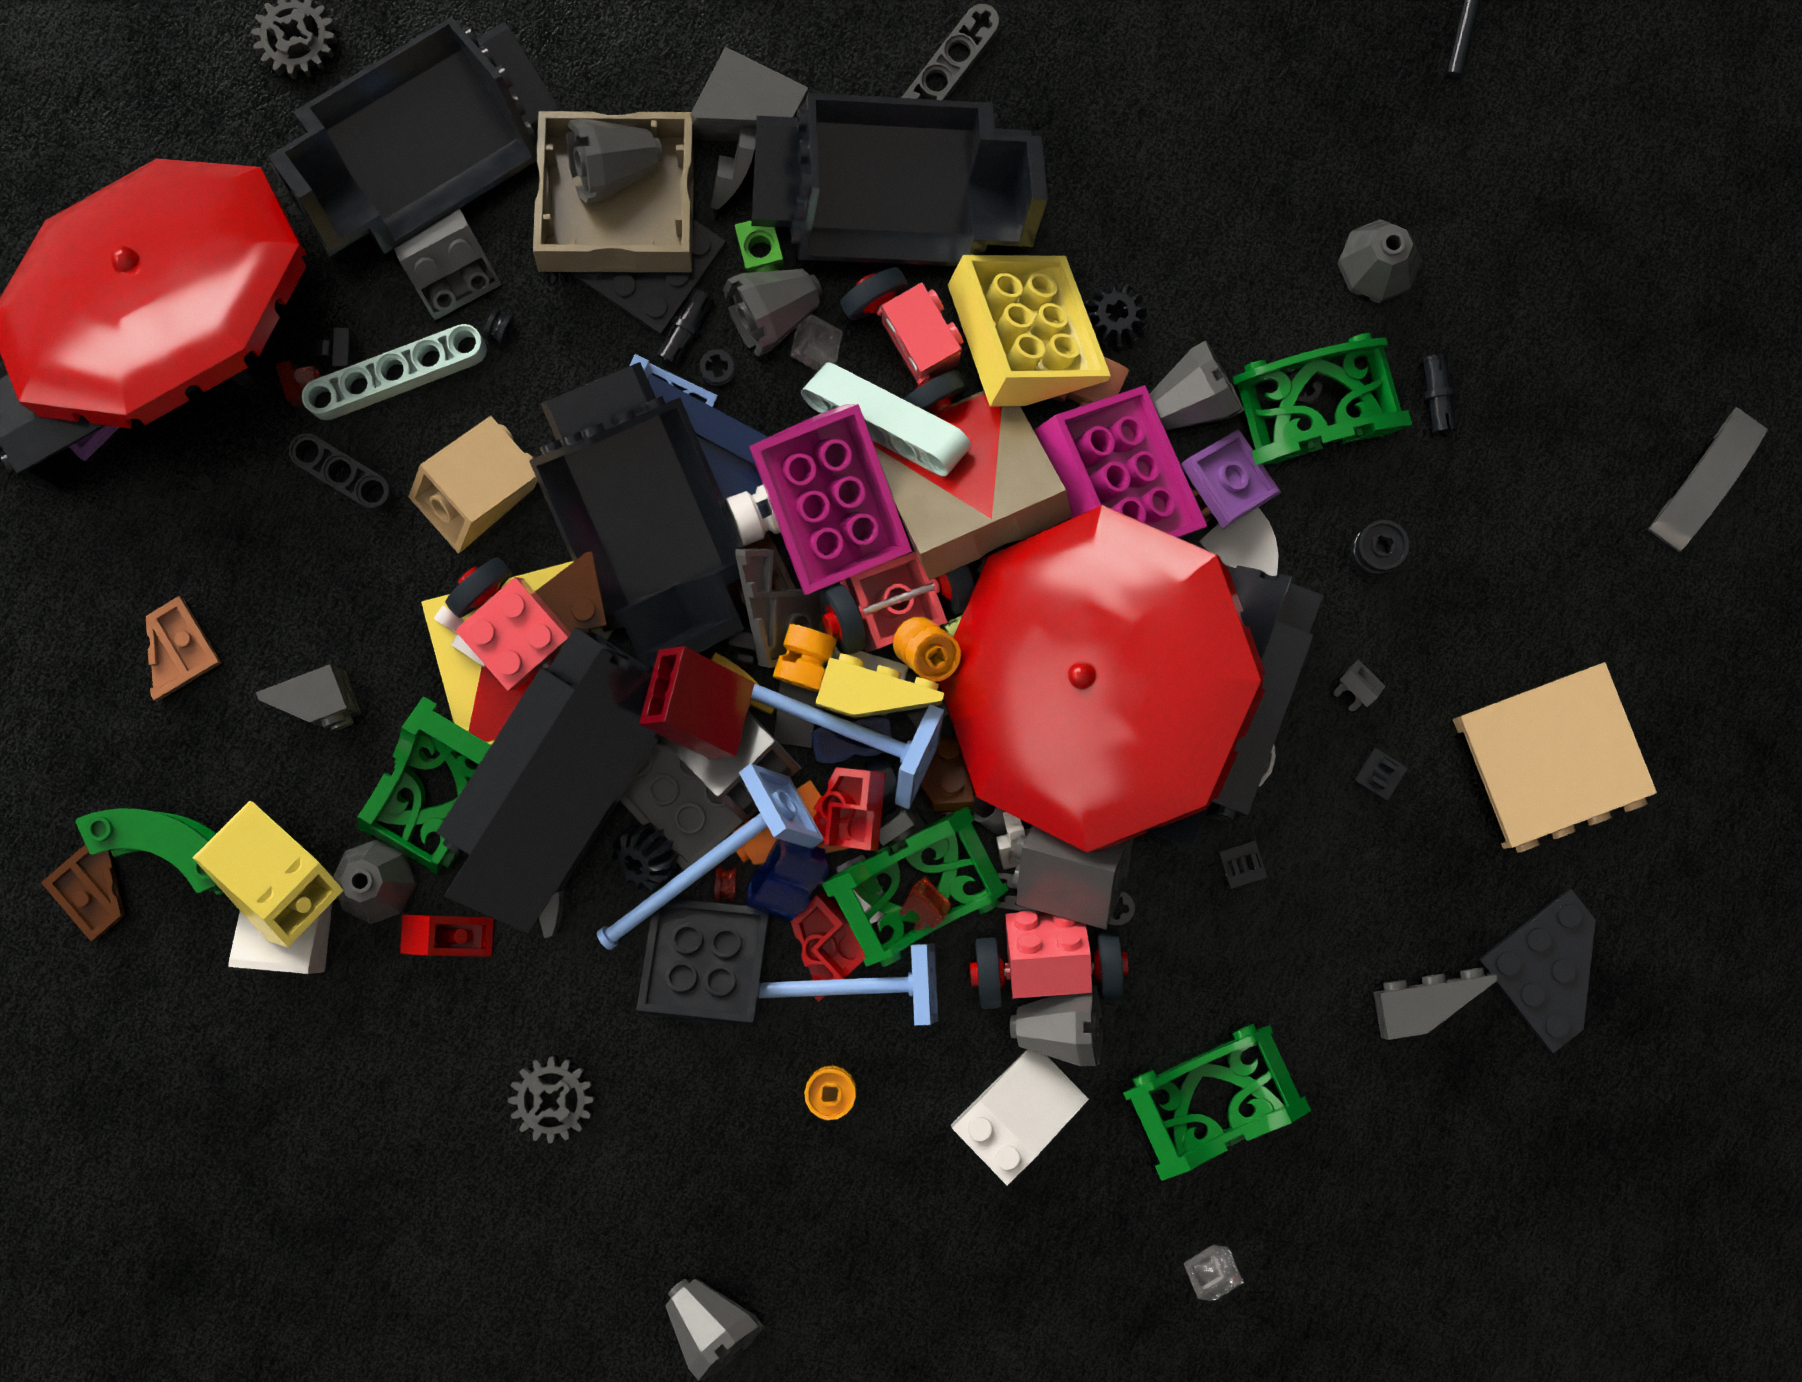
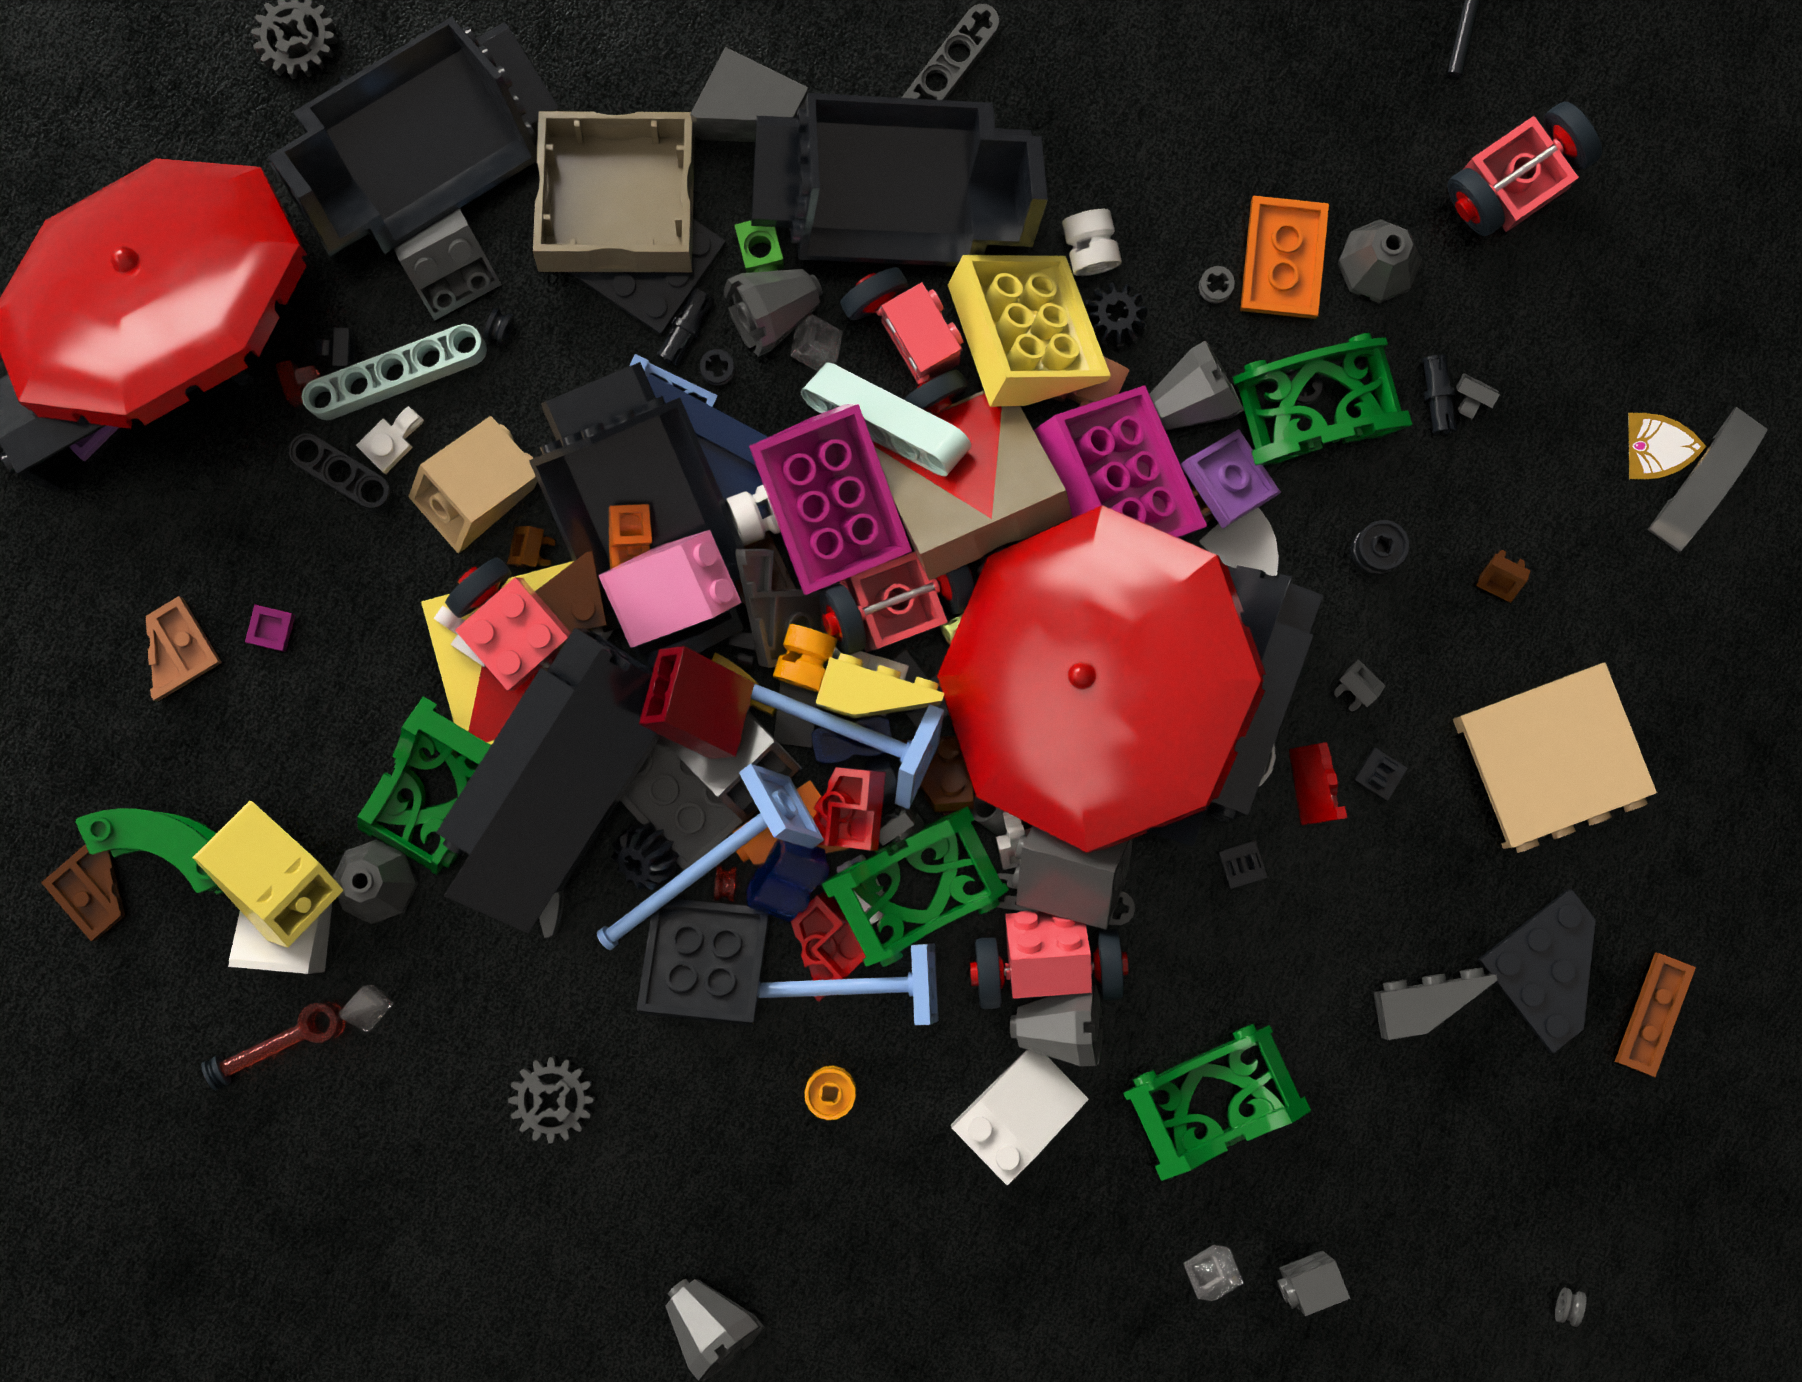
(218, 1072): none -> clear red piece
(270, 628): none -> magenta plate
(316, 697): dark grey slope -> none
(366, 1008): none -> clear slope
(386, 442): none -> white plate
(446, 935): red slope -> none
(526, 547): none -> reddish brown tile
(609, 157): dark grey cone -> none
(628, 532): none -> orange slope
(670, 588): none -> bright pink slope
(733, 170): dark grey slope -> none
(926, 649): light orange wheel -> none
(927, 903): clear red tile -> none
(1091, 242): none -> white wheel
(1218, 296): none -> dark grey bush
(1284, 257): none -> orange plate
(1312, 1283): none -> dark grey brick
(1315, 784): none -> red slope
(1475, 394): none -> dark grey tile
(1503, 577): none -> reddish brown tile
(1524, 170): none -> brick
(1570, 1307): none -> dark grey bush
(1655, 1014): none -> dark orange plate
(1659, 446): none -> sticker

